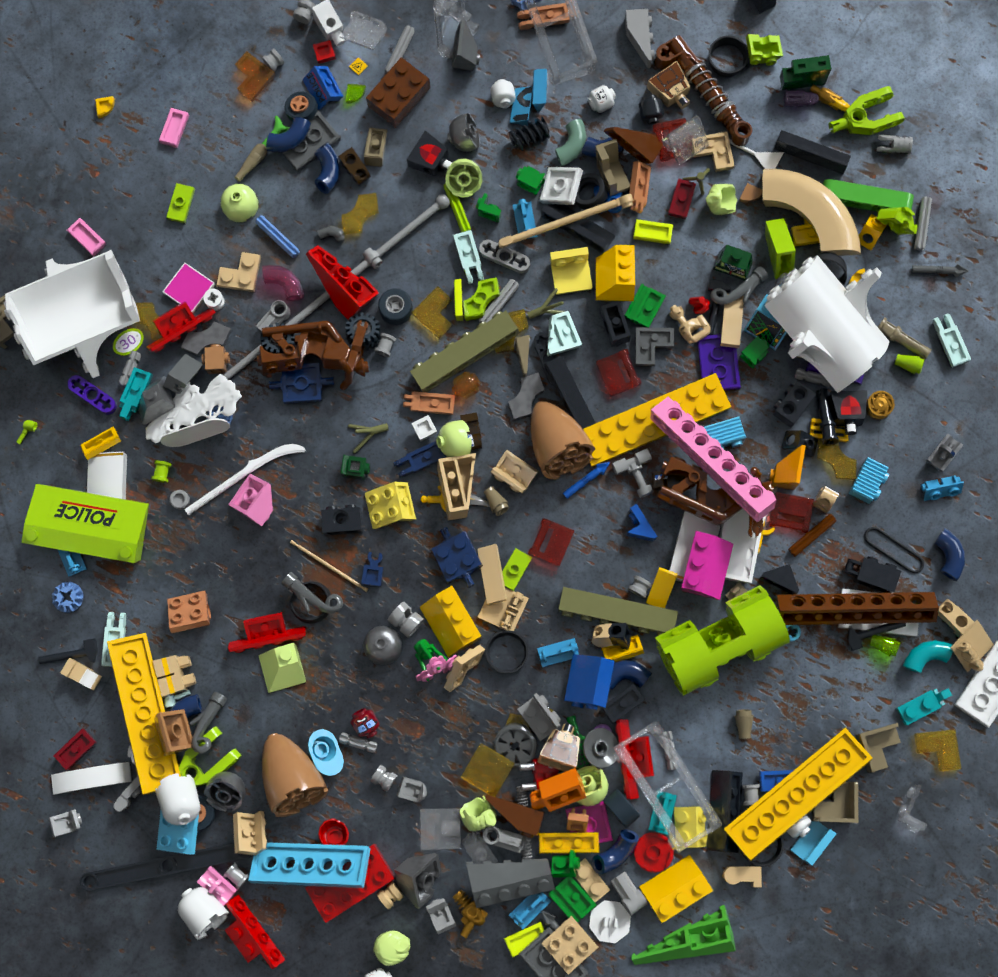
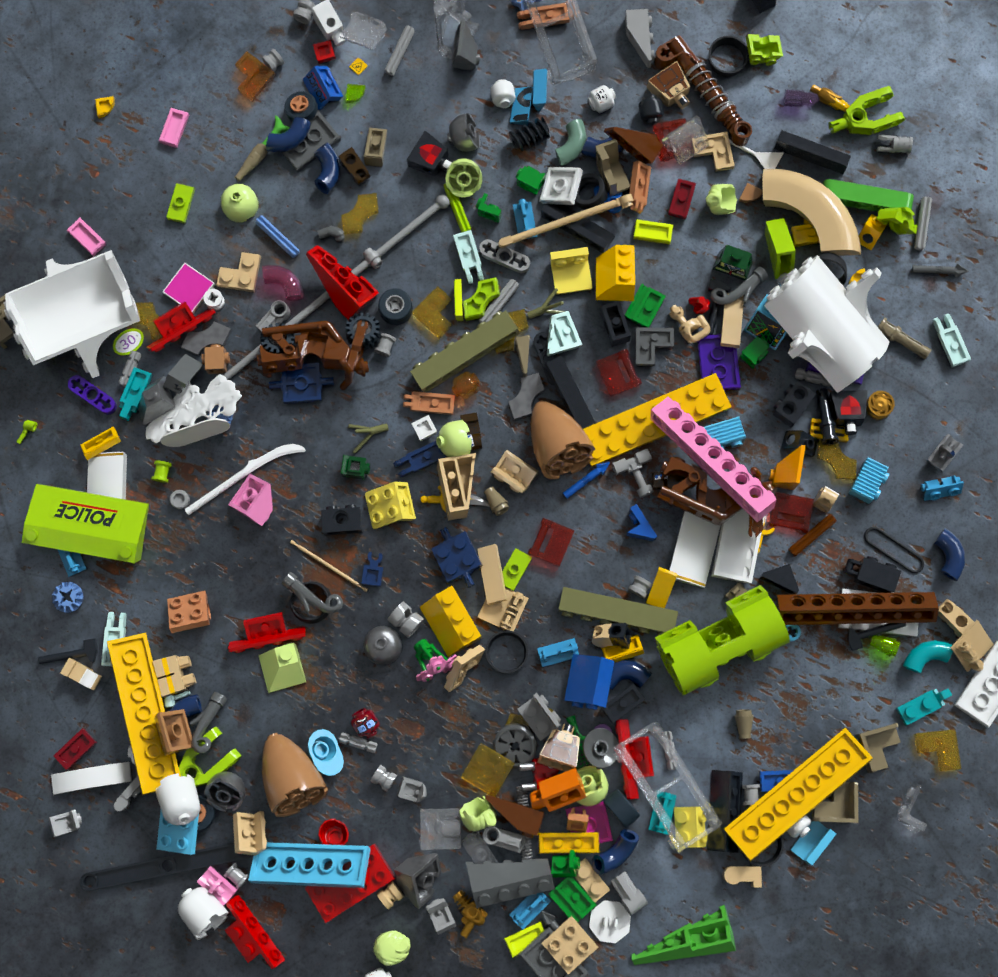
(398, 92): reddish brown brick -> none
(653, 852): red tile -> none
(675, 888): yellow slope -> none
(699, 178): olive plant -> none
(707, 565): dark pink slope -> none
(806, 72): dark green piece -> none
(910, 363): lime cone -> none

